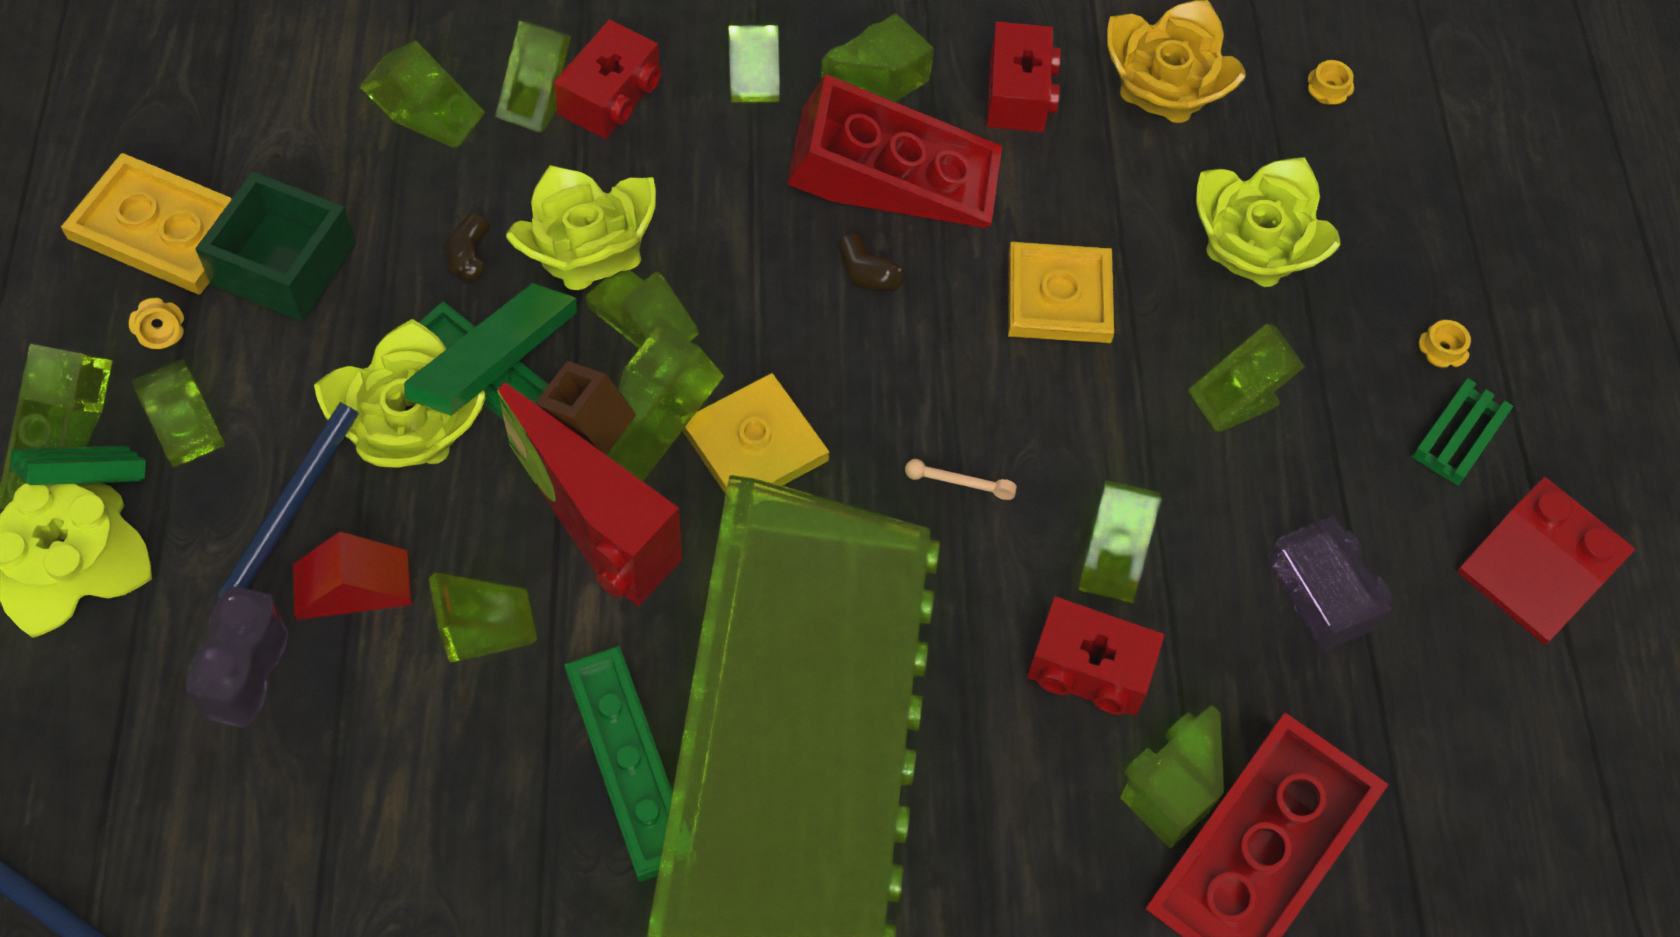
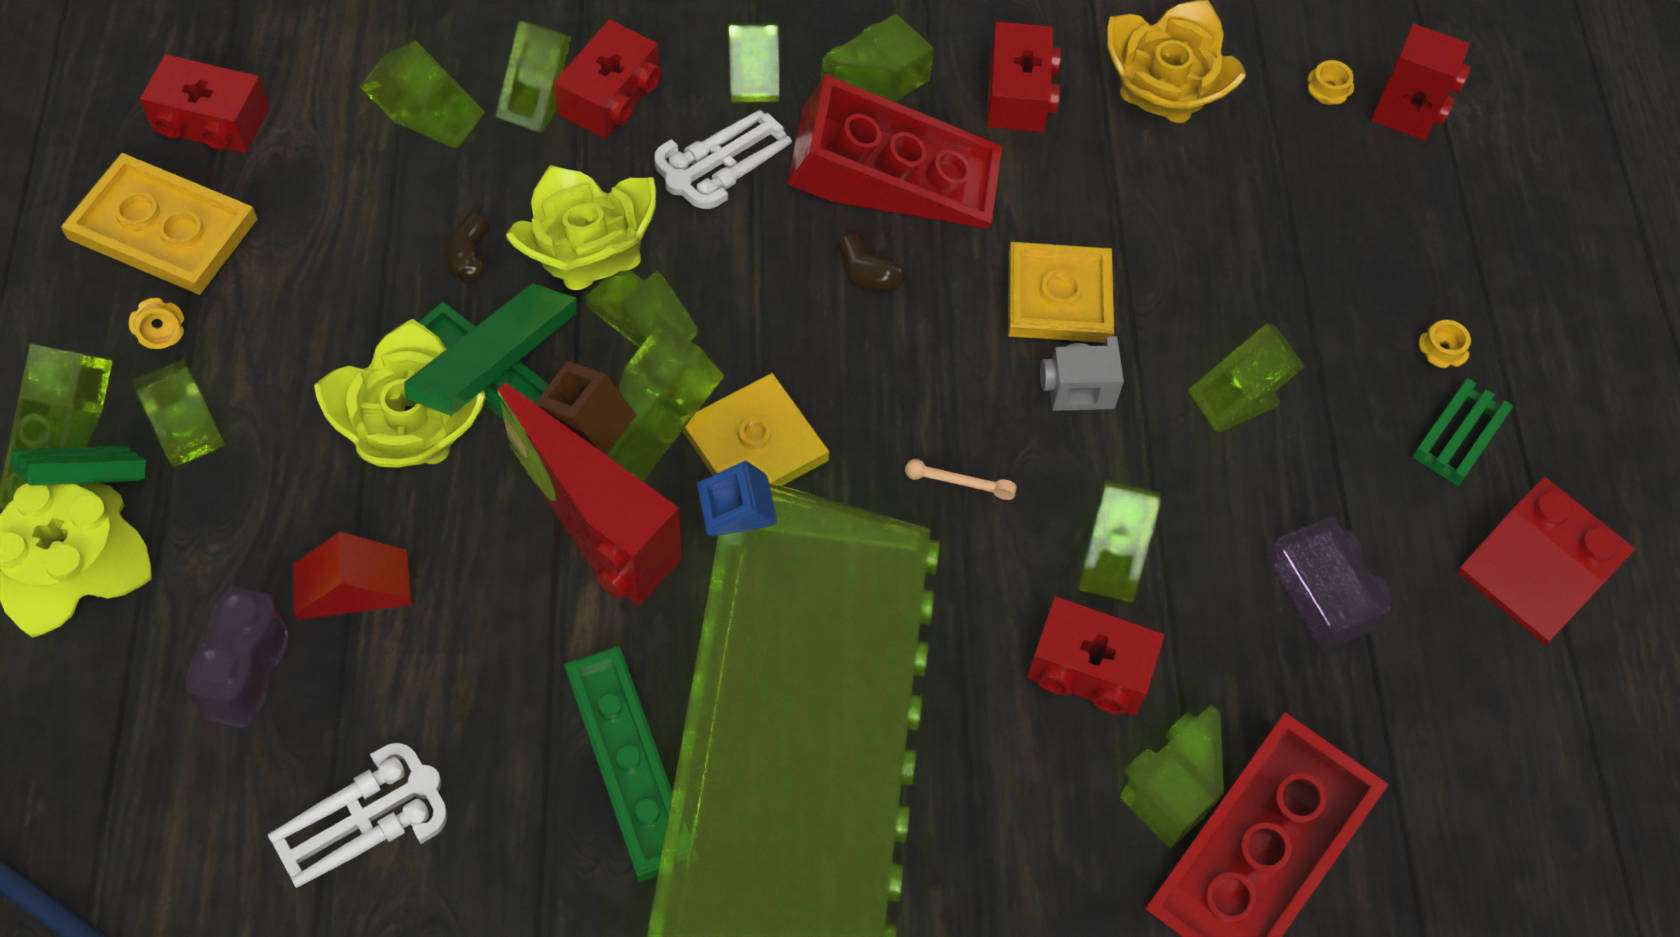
(205, 103): none -> red brick
(276, 246): dark green piece -> none
(291, 498): dark blue bar -> none
(422, 782): none -> white piece
(480, 616): clear neon green slope -> none
(712, 192): none -> white piece
(736, 500): none -> blue slope
(1083, 376): none -> light grey brick
(1265, 223): neon yellow brick -> none
(1421, 82): none -> red brick

